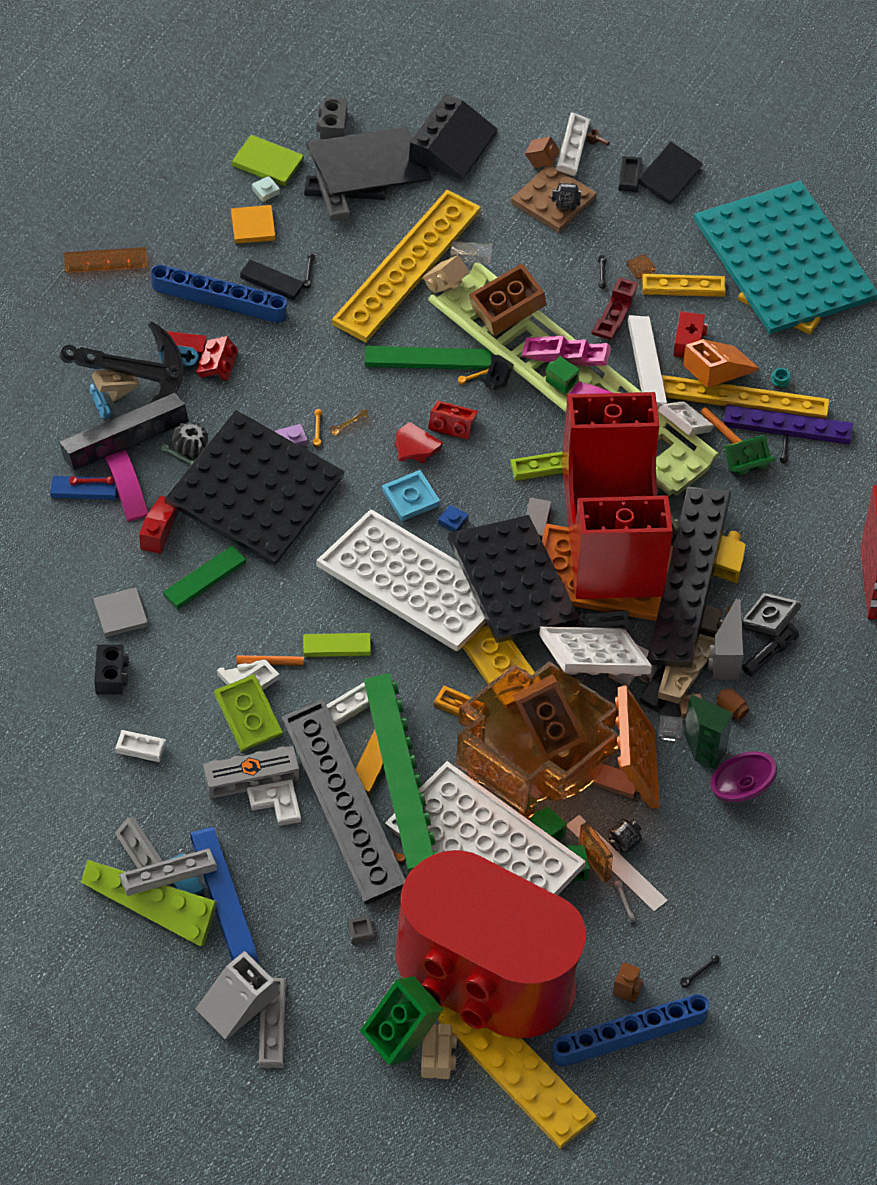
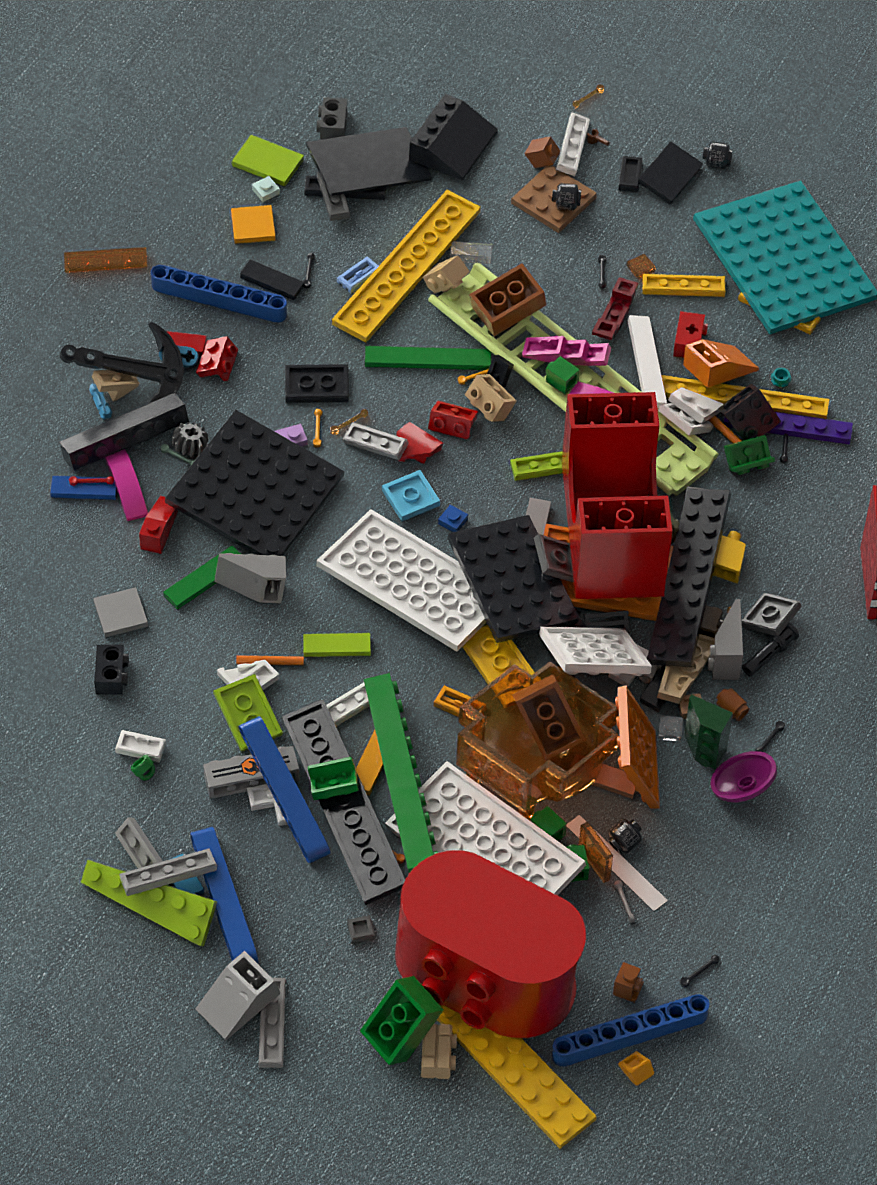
(141, 766): none -> green tile
(253, 575): none -> light grey slope
(284, 789): none -> blue beam
(316, 383): none -> black tile
(333, 778): none -> green bracket
(360, 277): none -> light blue tile
(375, 441): none -> light grey tile
(490, 398): none -> tan brick
(554, 557): none -> dark grey tile
(599, 89): none -> clear orange hinge
(637, 1068): none -> light orange slope
(695, 405): none -> white wing
(717, 155): none -> black head
(750, 413): none -> black bracket
(778, 727): none -> black hinge

